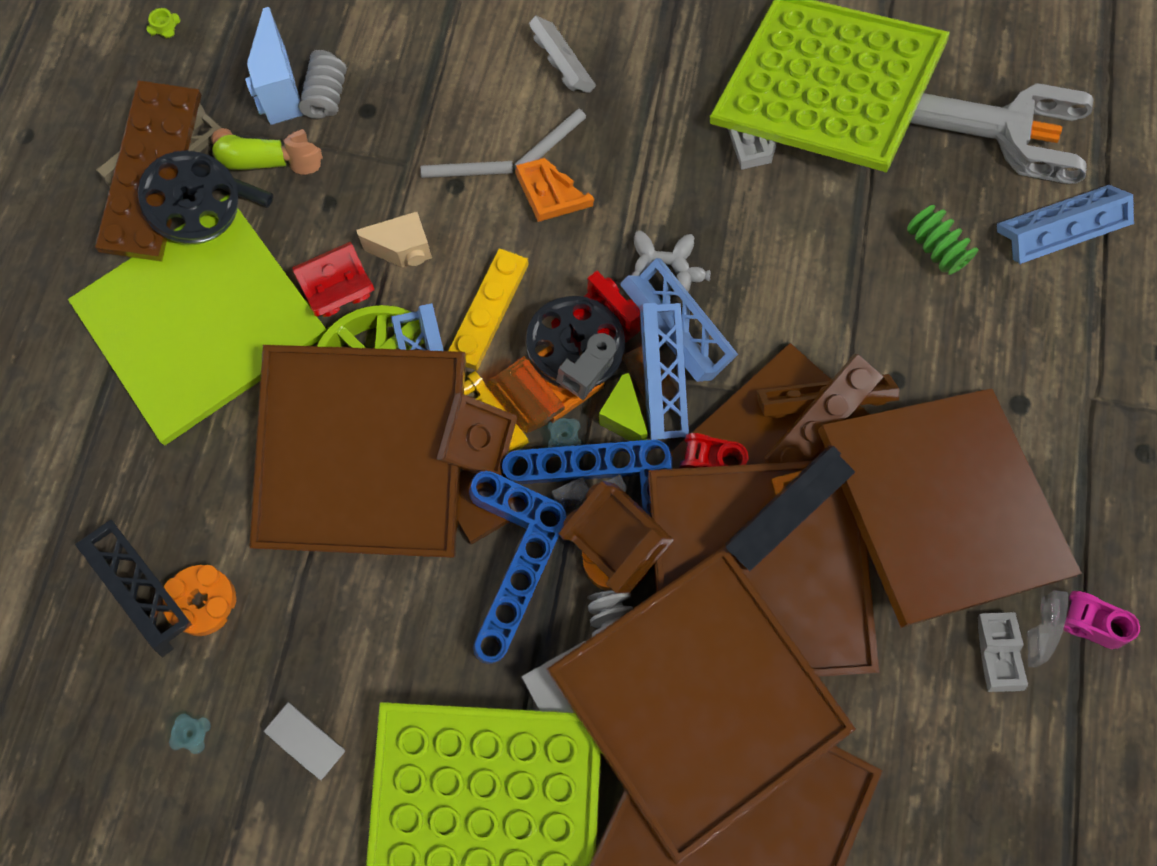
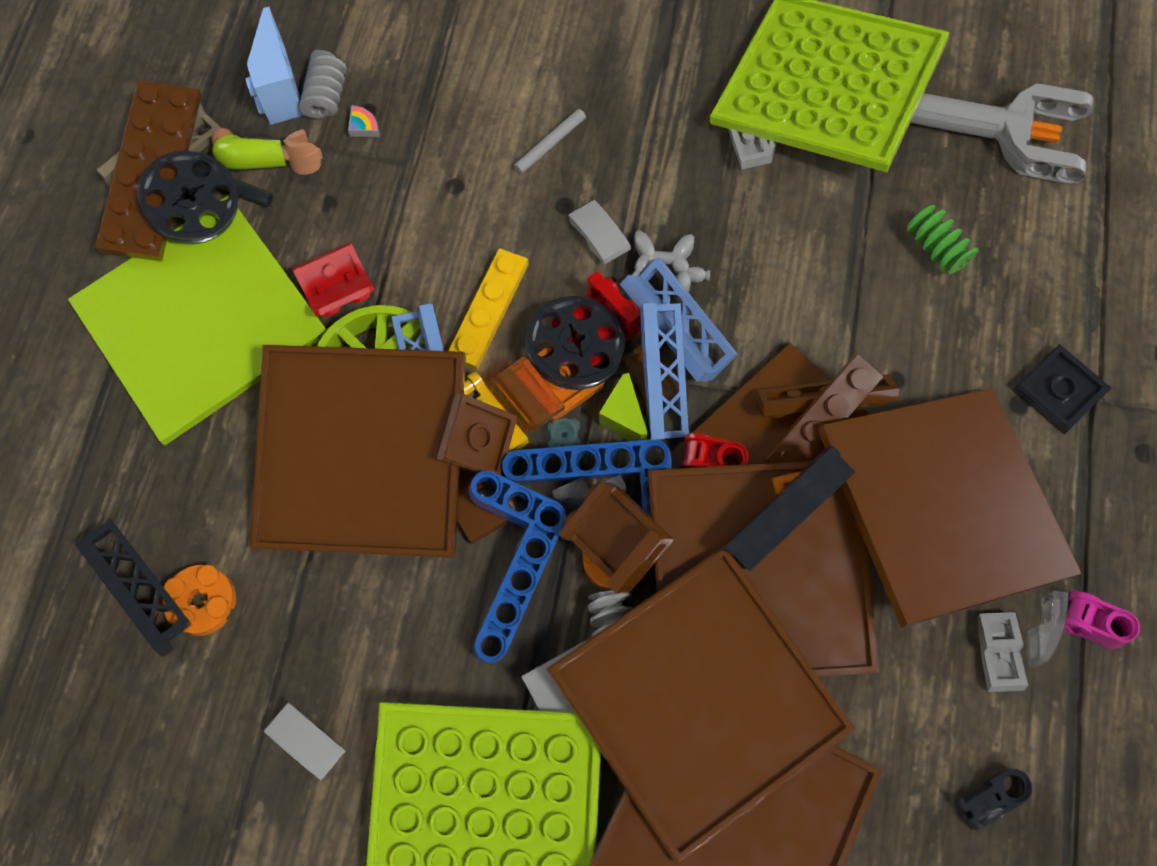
(162, 22): lime plate -> none
(179, 733): clear light blue plate -> none
(362, 123): none -> tile
(397, 240): tan slope -> none
(466, 169): light grey bar -> none
(549, 190): orange wing -> none
(561, 55): light grey tile -> none
(590, 367): dark grey leg -> none
(600, 232): none -> light grey slope
(992, 802): none -> black piece
(1062, 389): none -> black tile
(1068, 222): medium blue fence -> none

